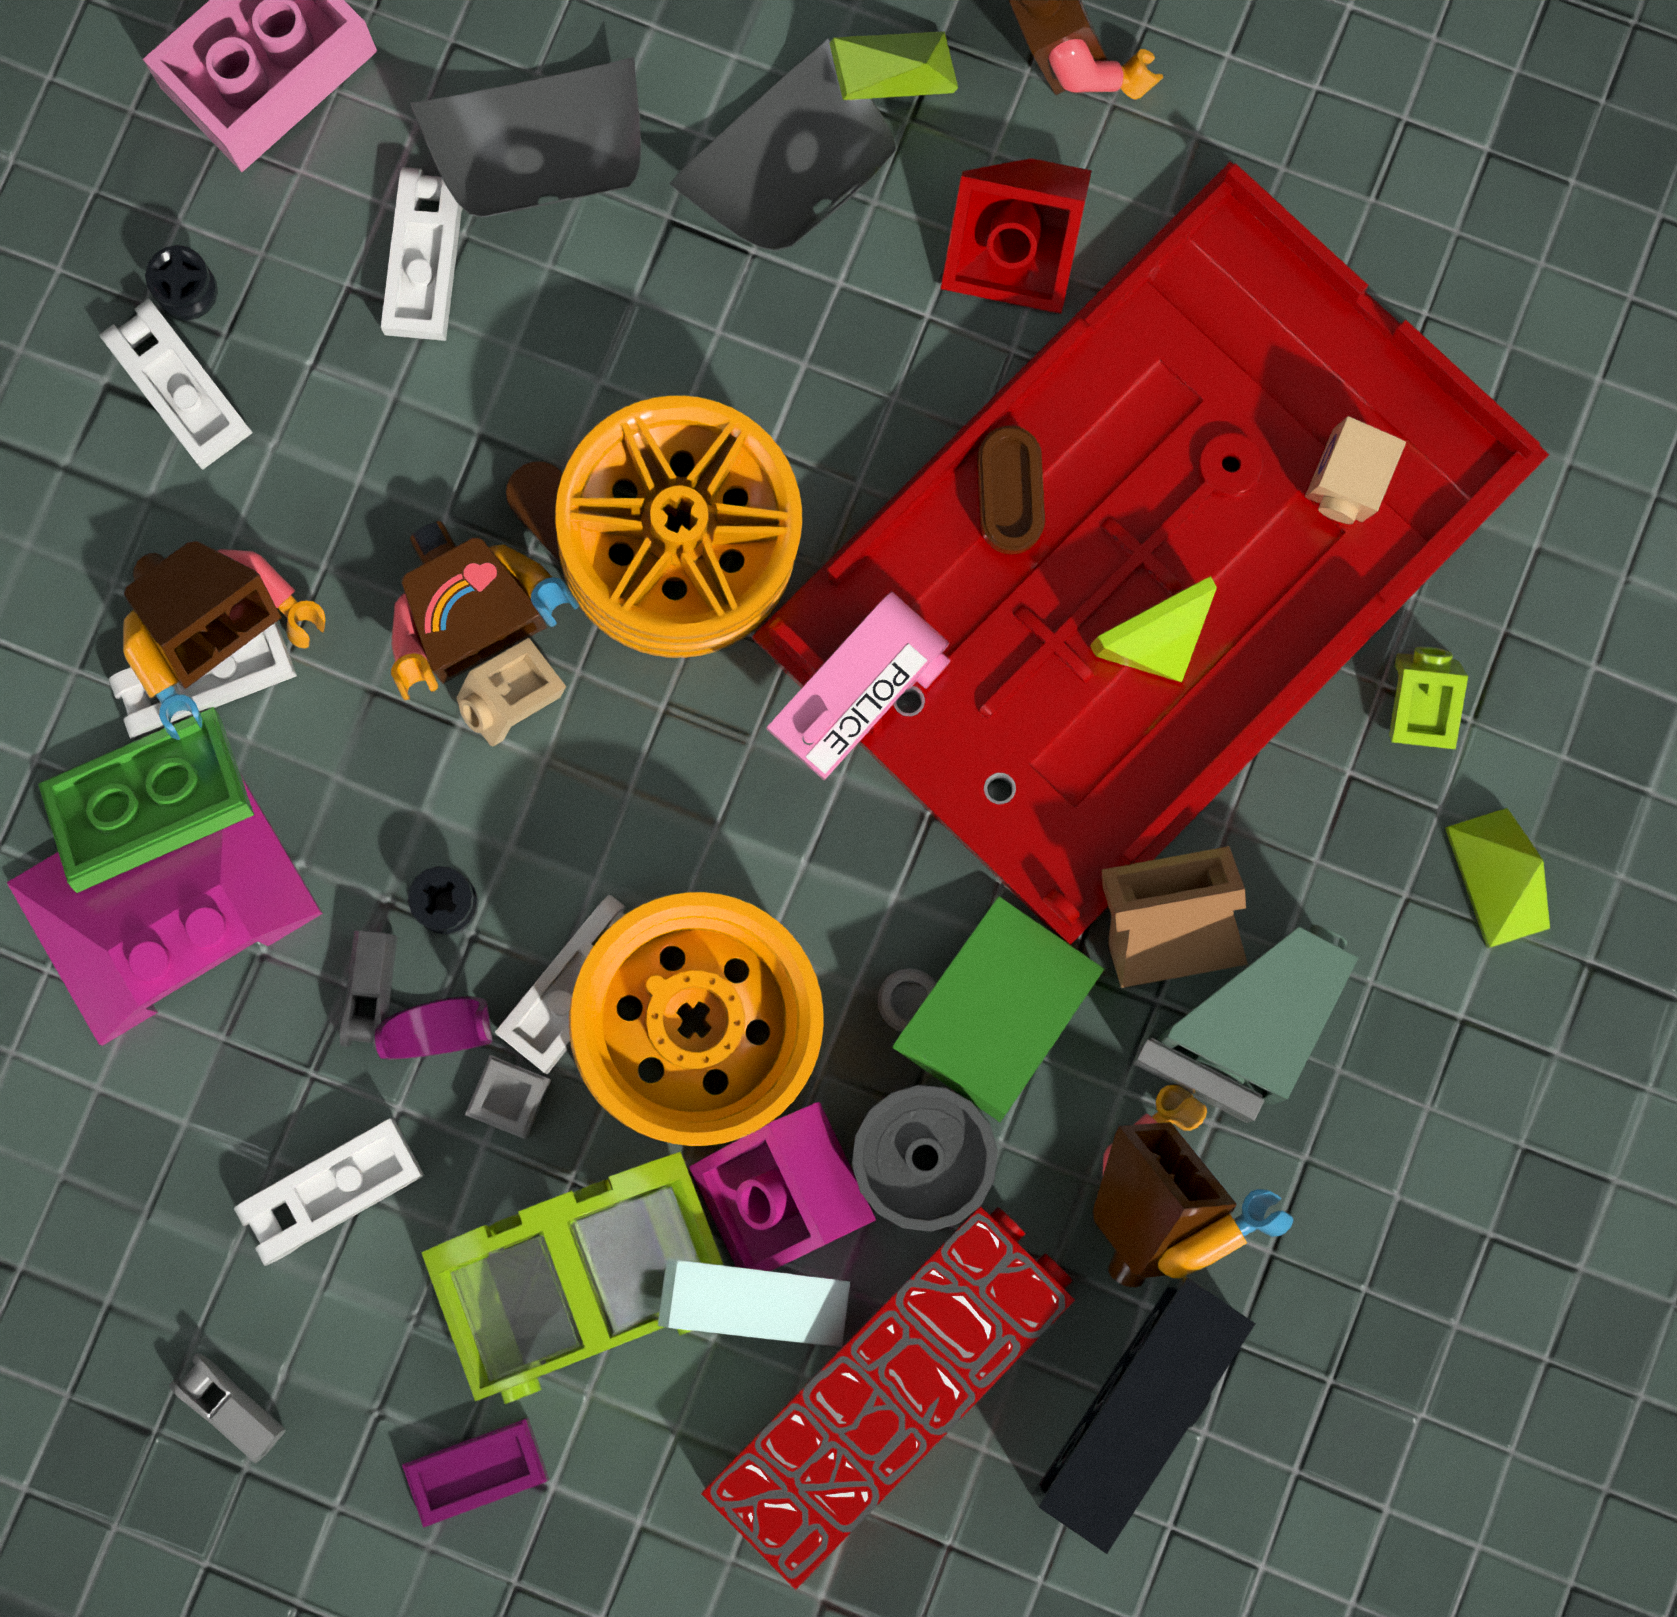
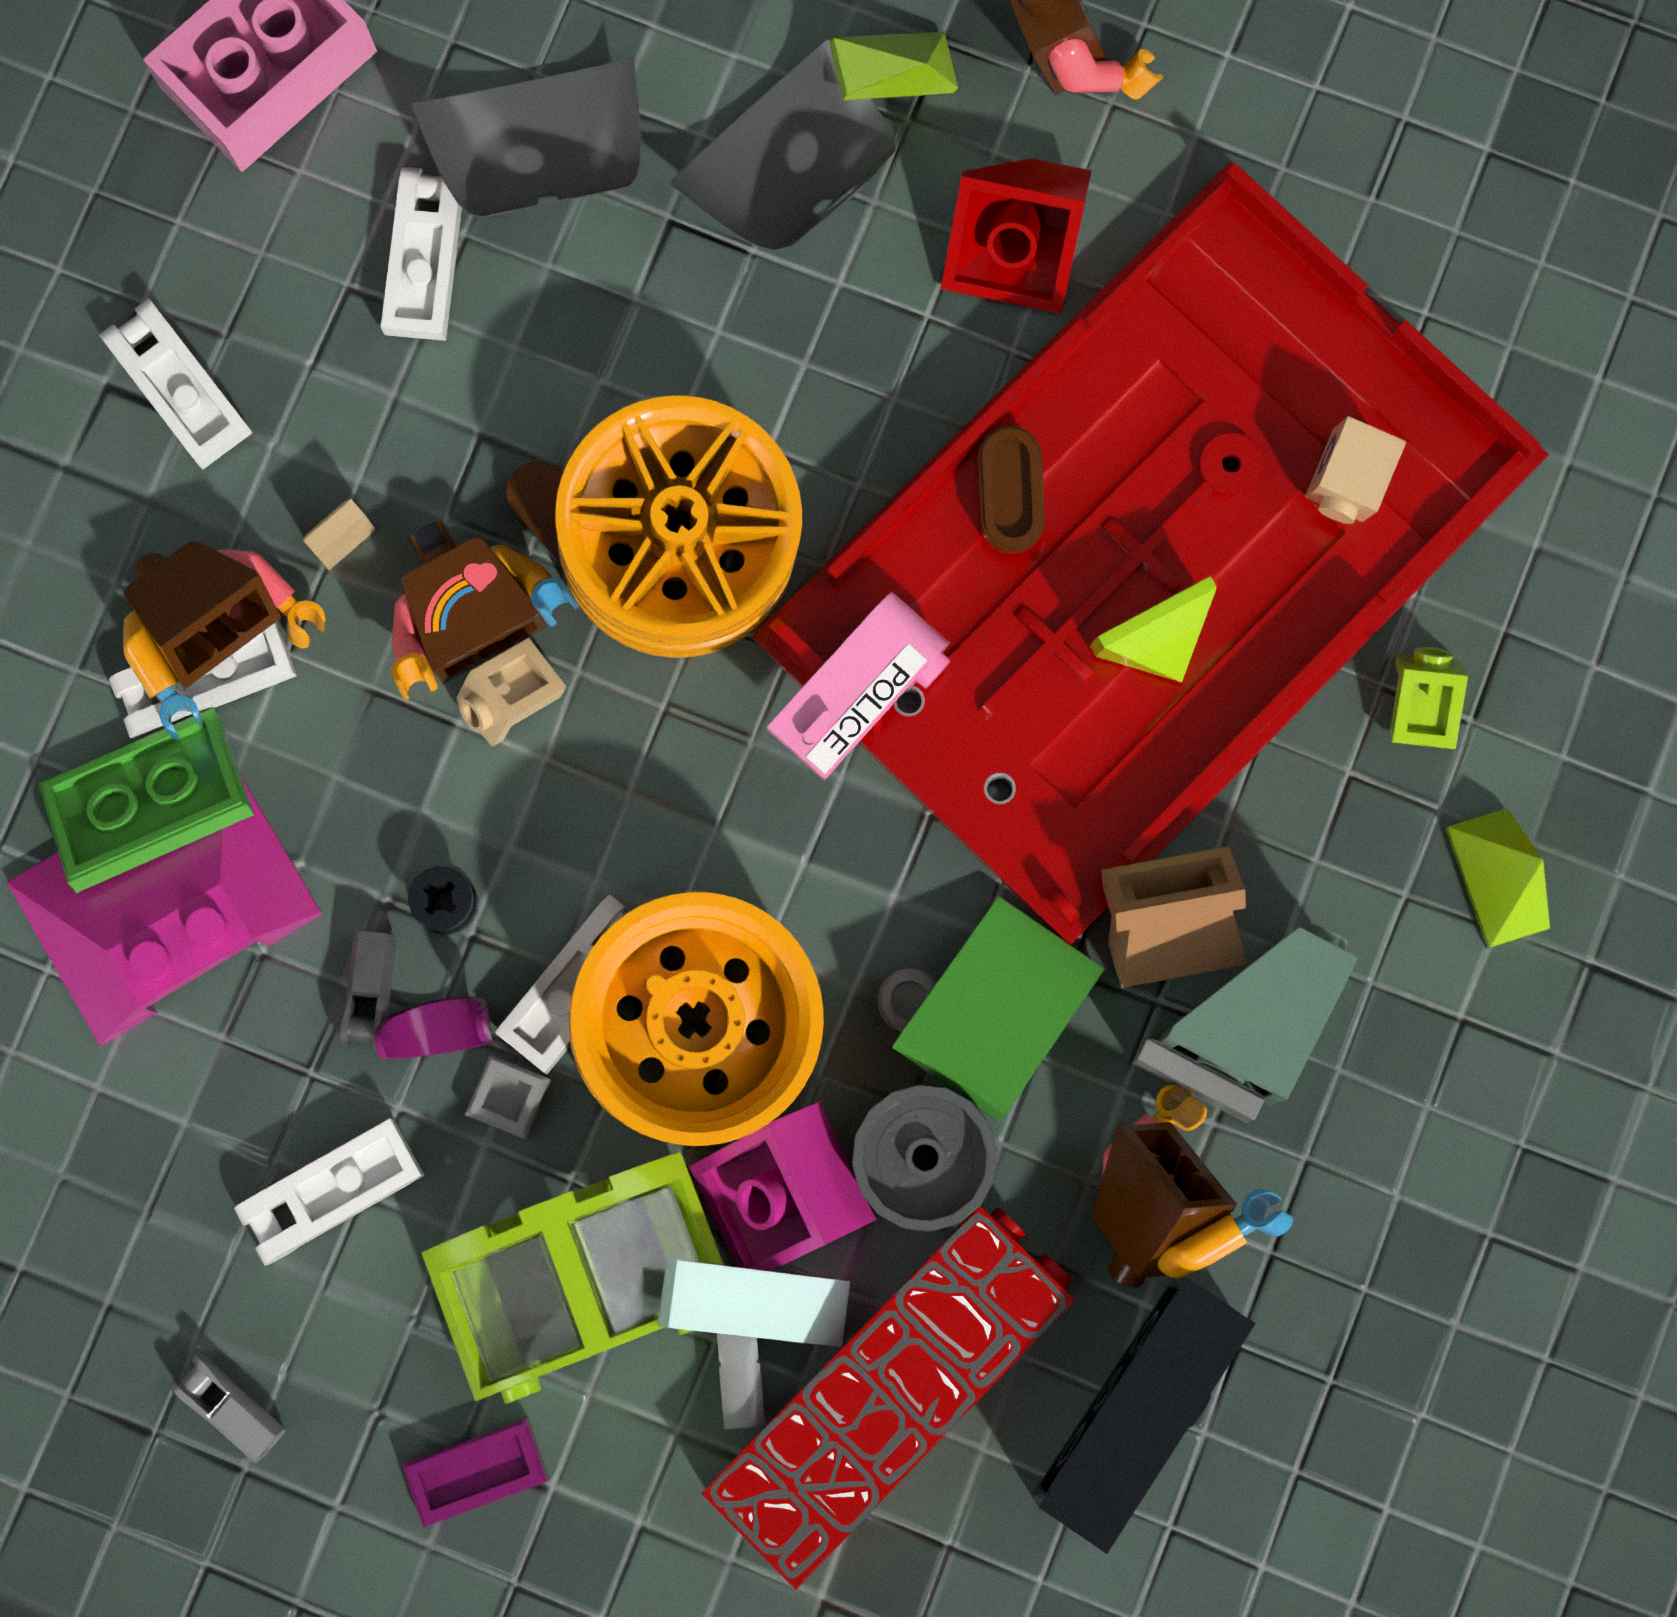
(175, 268): black wheel -> none
(339, 534): none -> tan tile
(740, 1381): none -> light grey bar

